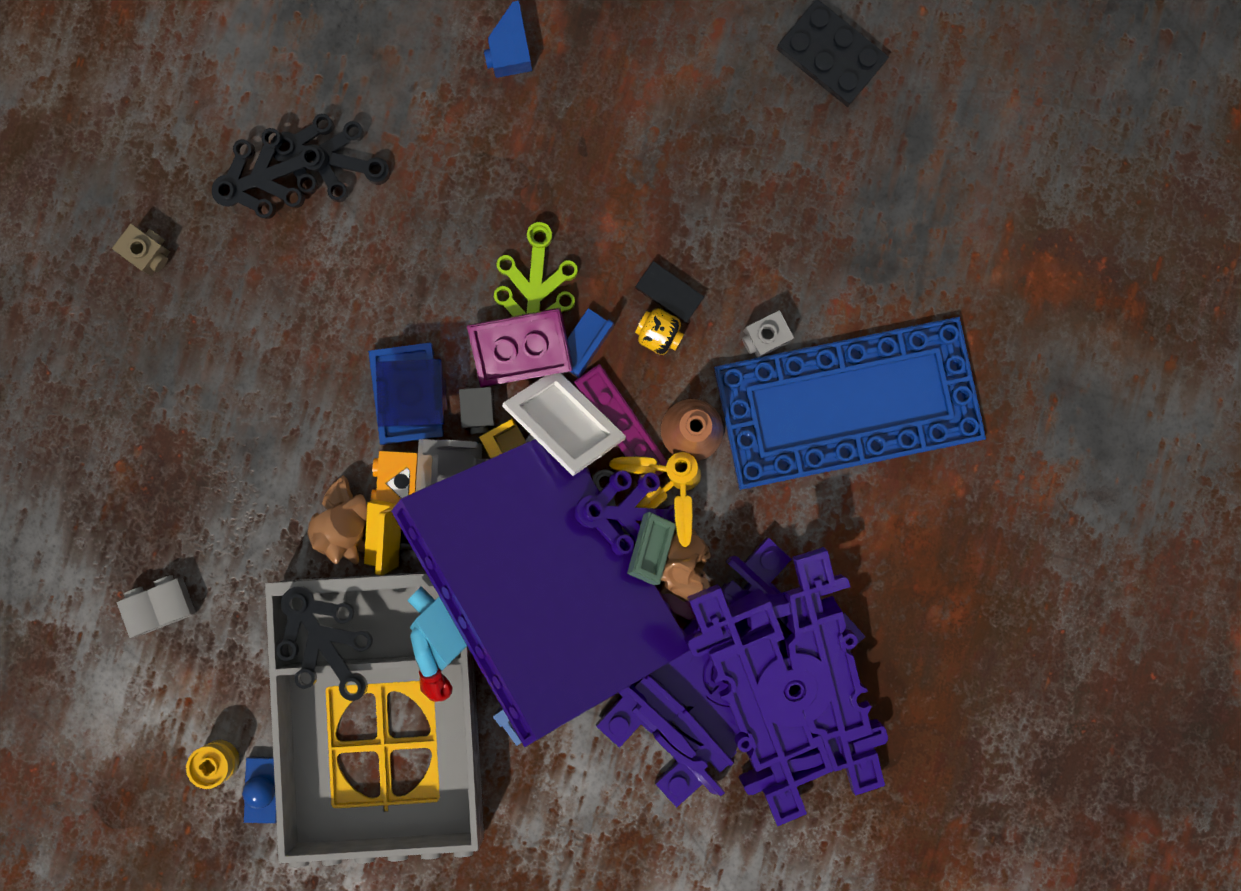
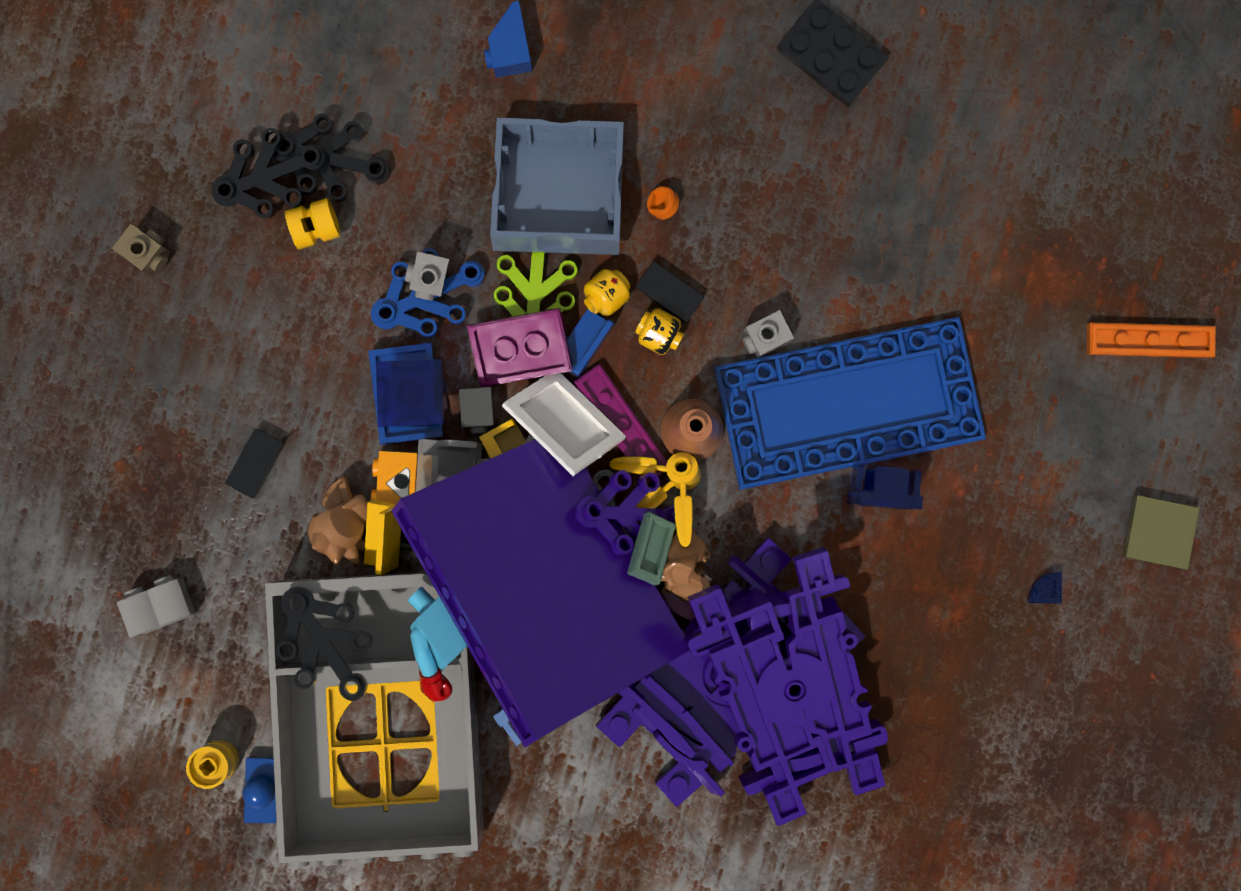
(254, 463): none -> black tile
(323, 220): none -> yellow wheel
(401, 306): none -> blue plant
(427, 275): none -> light grey brick
(557, 186): none -> sand blue tile
(606, 292): none -> yellow head
(663, 202): none -> orange tile
(886, 488): none -> clear blue panel
(1047, 589): none -> clear blue tile
(1151, 340): none -> orange tile
(1160, 532): none -> olive tile

